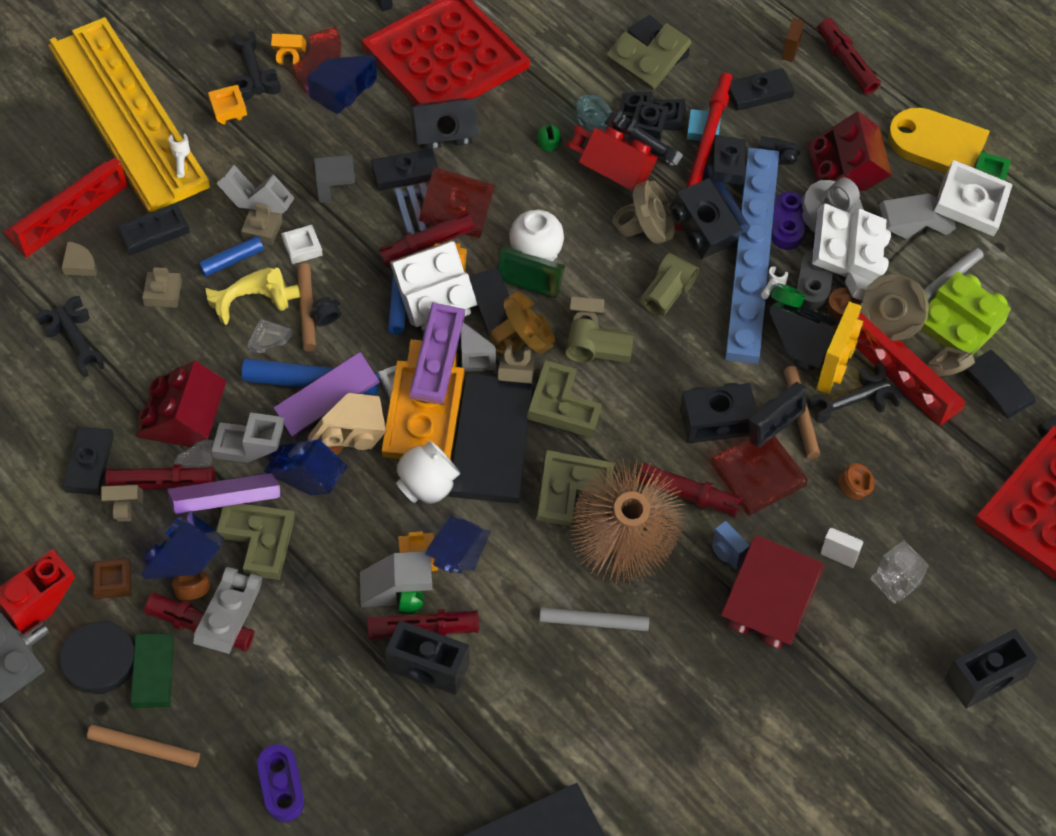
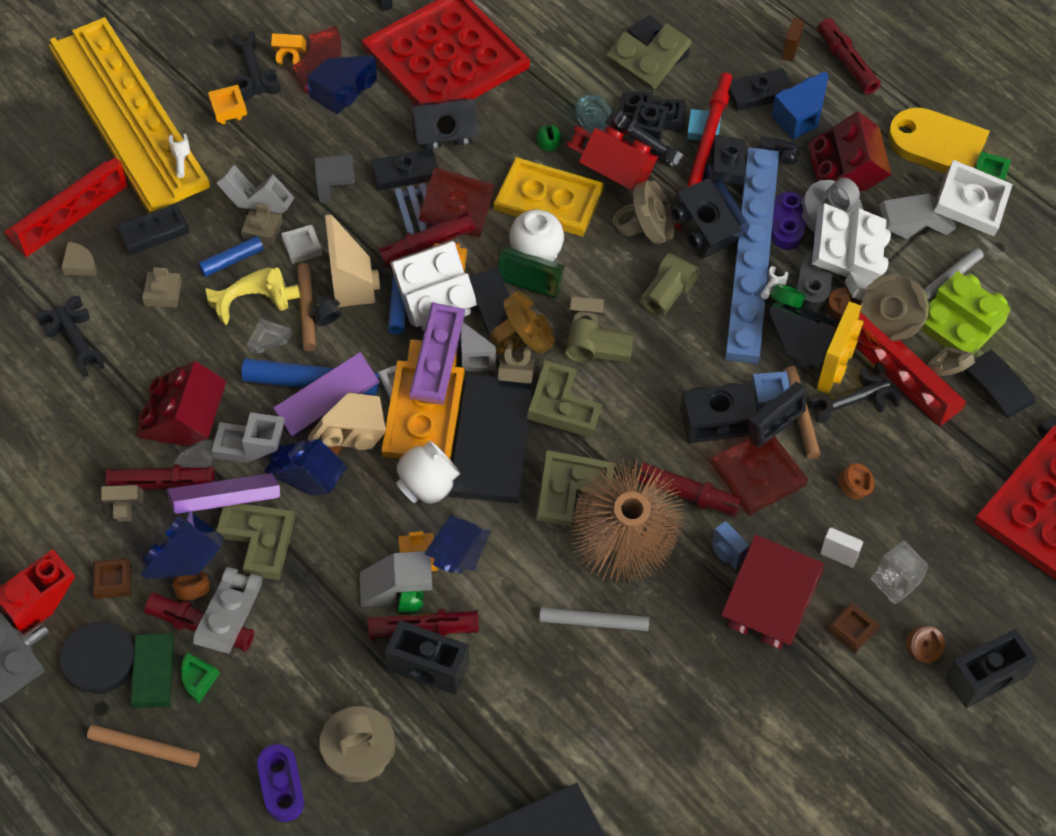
(88, 460): black plate -> none
(197, 676): none -> green tile
(350, 267): none -> tan slope
(357, 743): none -> dark tan tile
(544, 188): none -> yellow tile
(768, 386): none -> medium blue plate
(801, 106): none -> blue slope
(853, 627): none -> reddish brown tile
(925, 644): none -> dark orange tile

